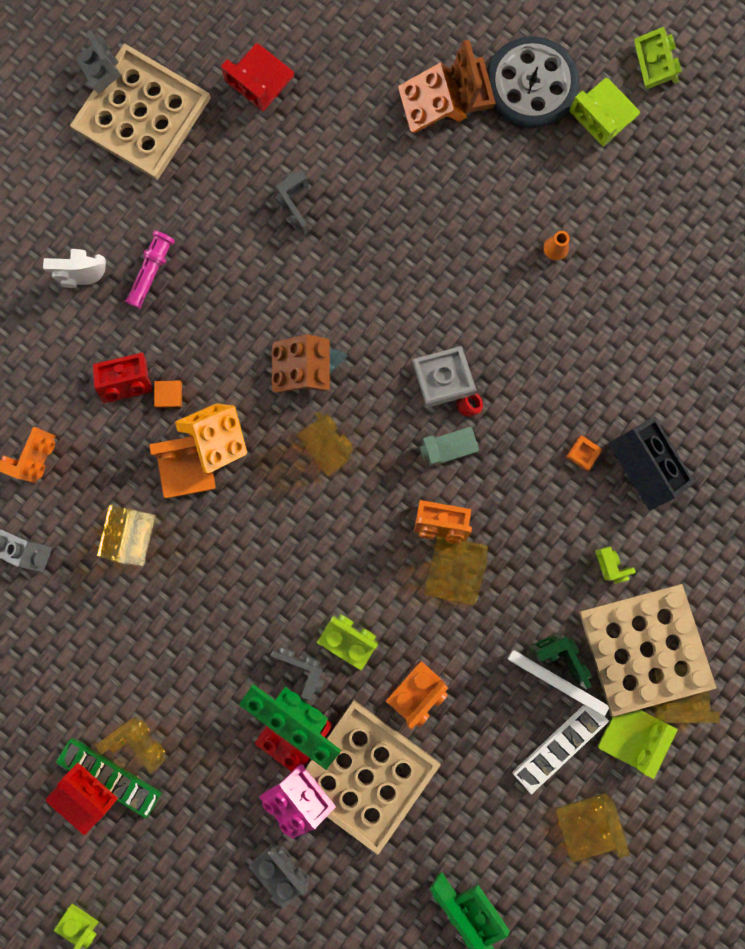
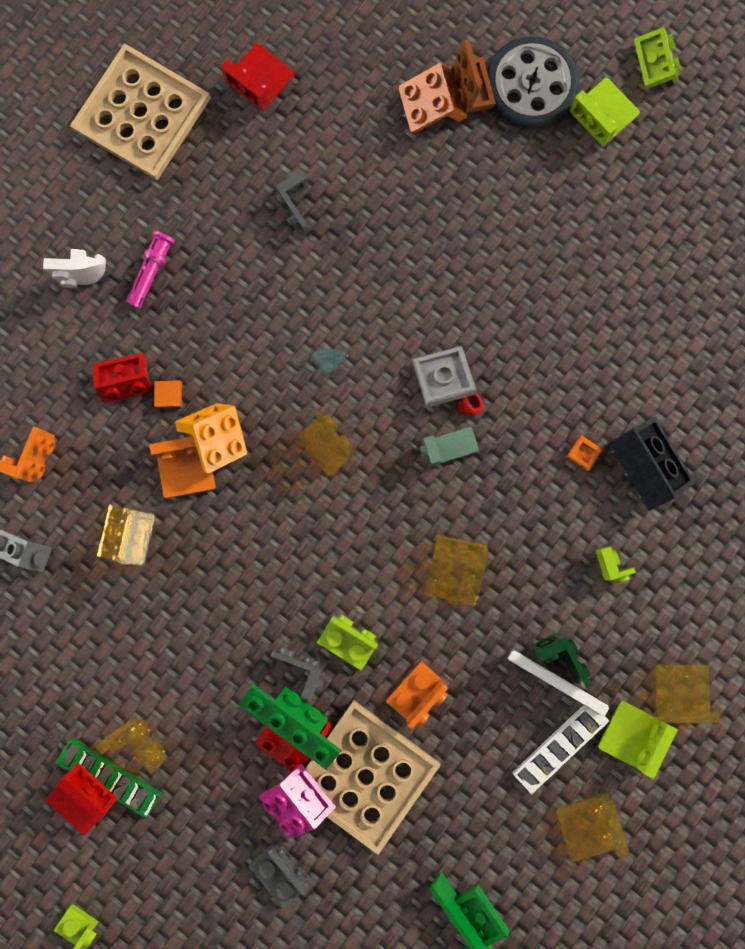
(98, 63): dark grey bracket -> none
(301, 364): dark orange bracket -> none
(443, 521): orange bracket -> none
(557, 246): orange cone -> none
(689, 651): tan piece -> none

